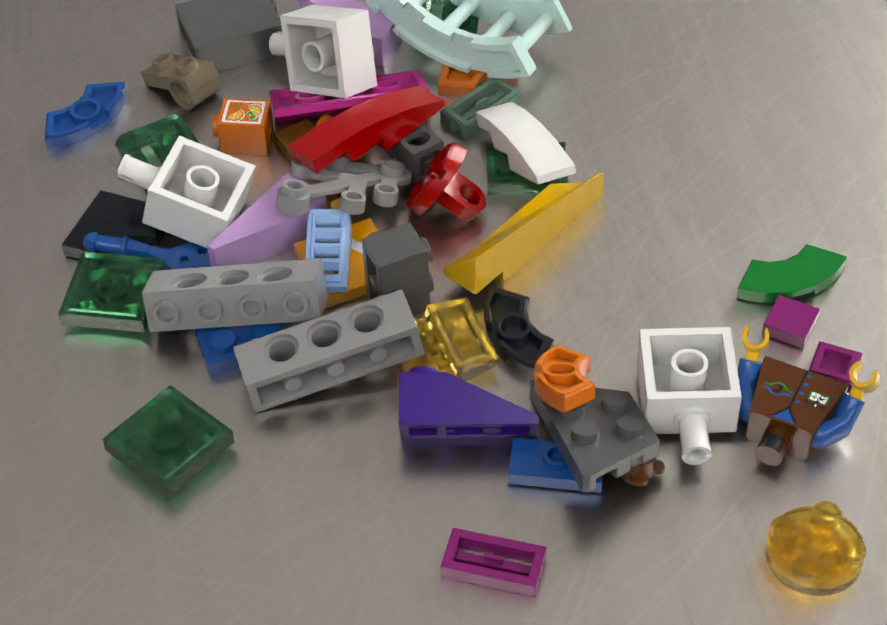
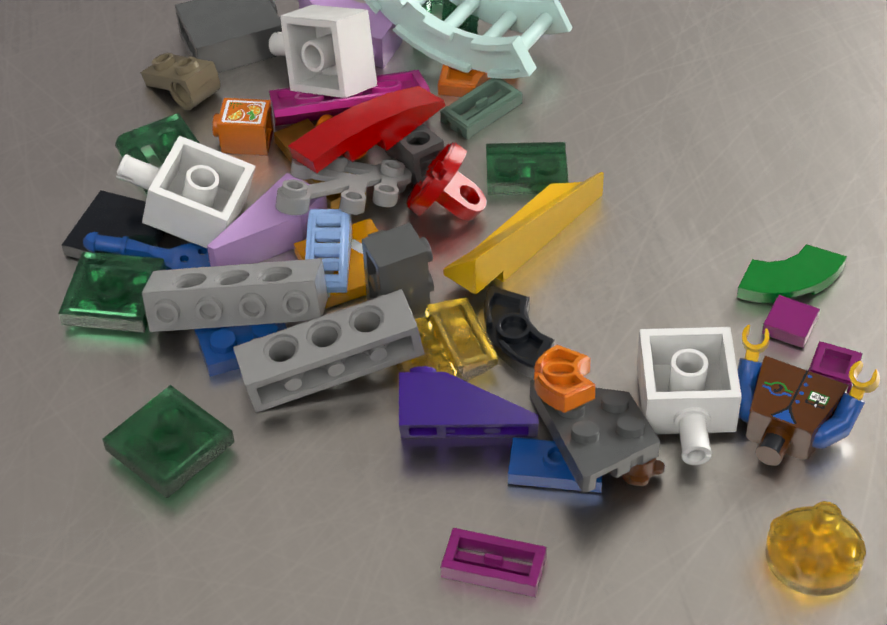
(86, 116): blue tile -> none
(526, 142): white slope -> none

